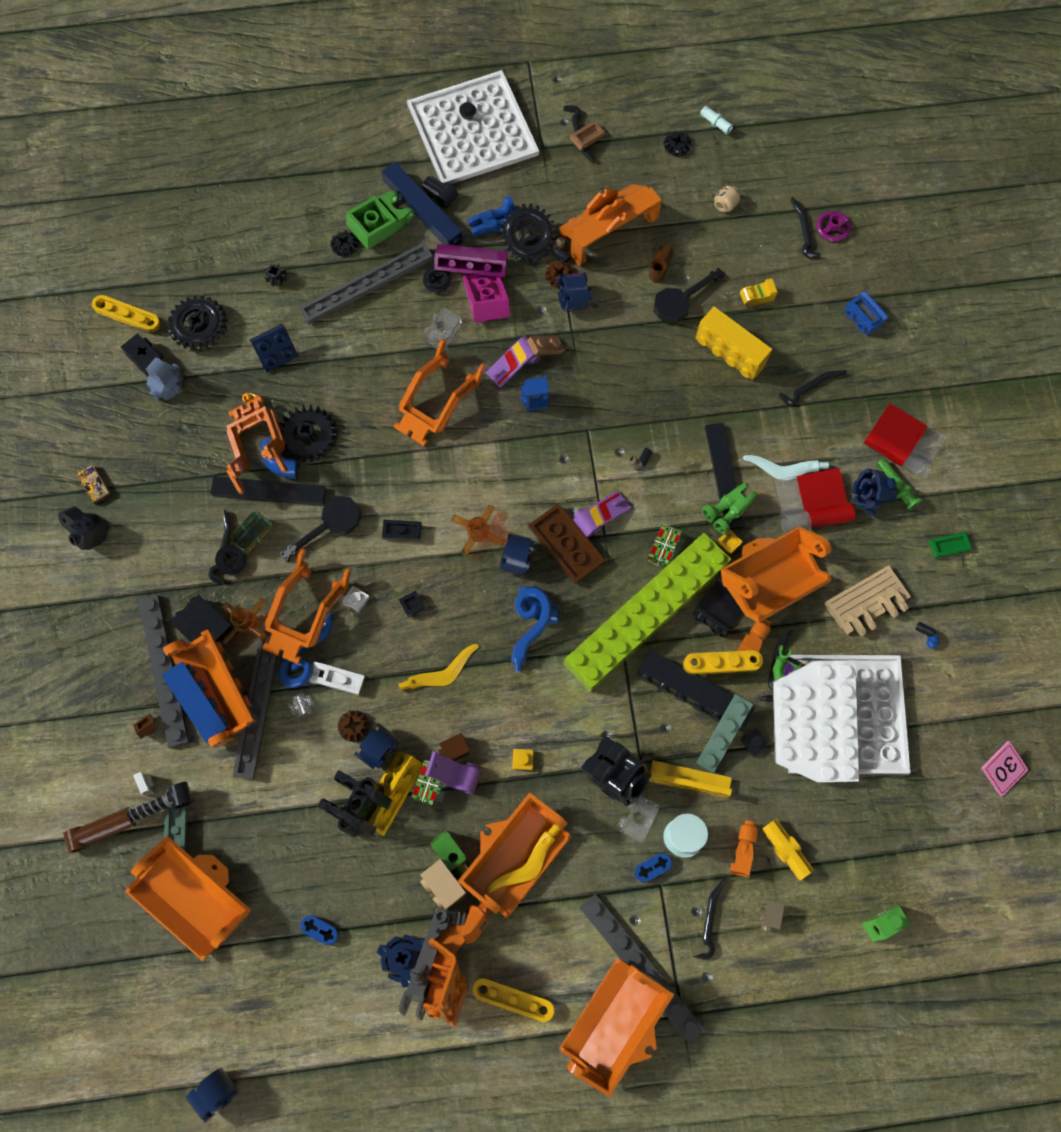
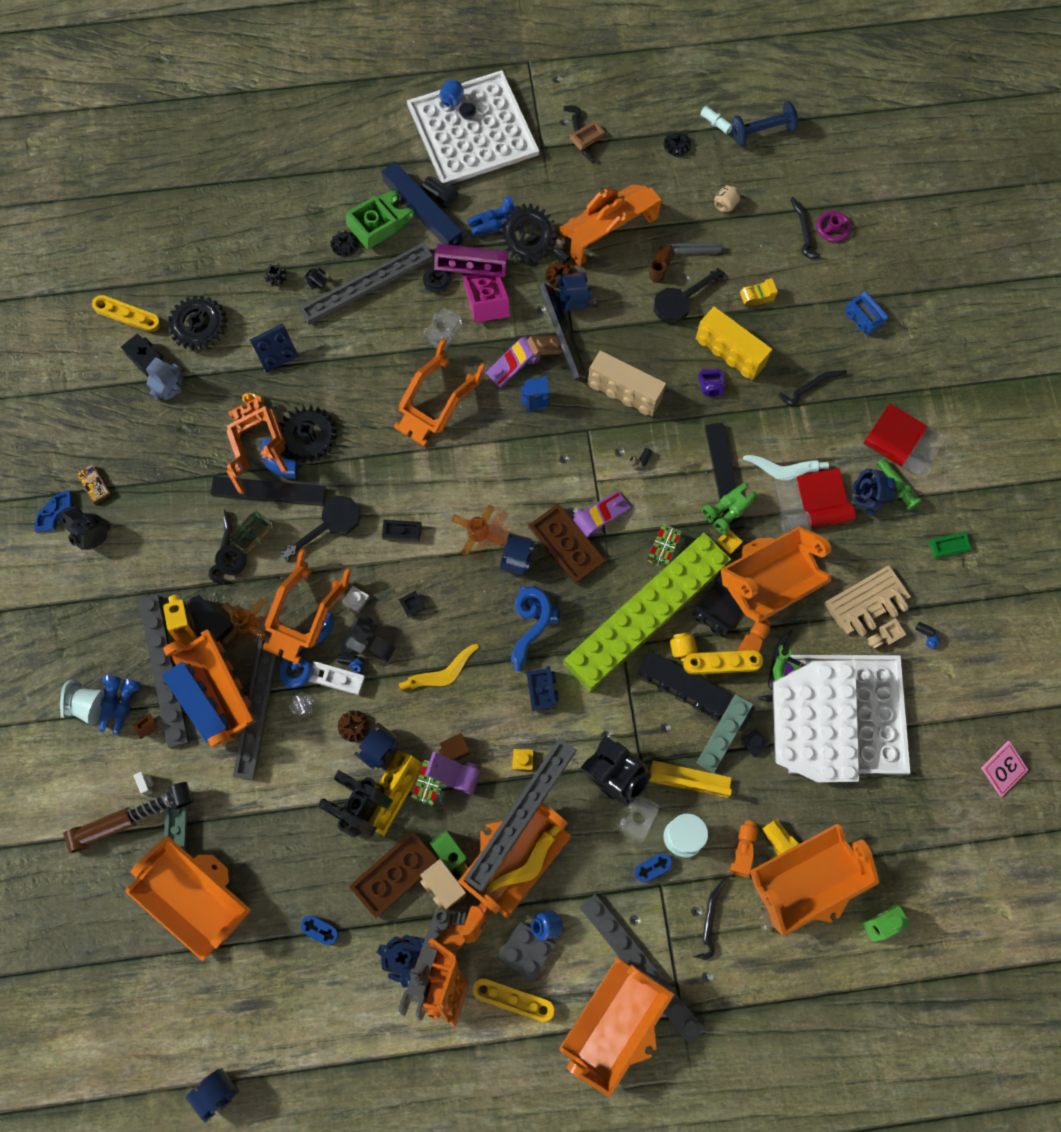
(48, 516): none -> blue tile
(81, 702): none -> light aqua hat
(115, 710): none -> blue piece
(179, 619): none -> yellow torso
(315, 278): none -> black gear
(354, 662): none -> arm
(363, 637): none -> black piece
(393, 874): none -> reddish brown plate
(451, 93): none -> blue head
(520, 815): none -> dark grey plate
(525, 952): none -> dark grey plate
(541, 689): none -> dark blue bracket
(546, 925): none -> blue head
(563, 333): none -> black tile
(626, 383): none -> tan brick
(683, 645): none -> yellow head
(687, 248): none -> dark grey axle
(713, 386): none -> dark purple piece
(788, 118): none -> dark blue hose
(814, 879): none -> orange piece
(889, 632): none -> tan plate

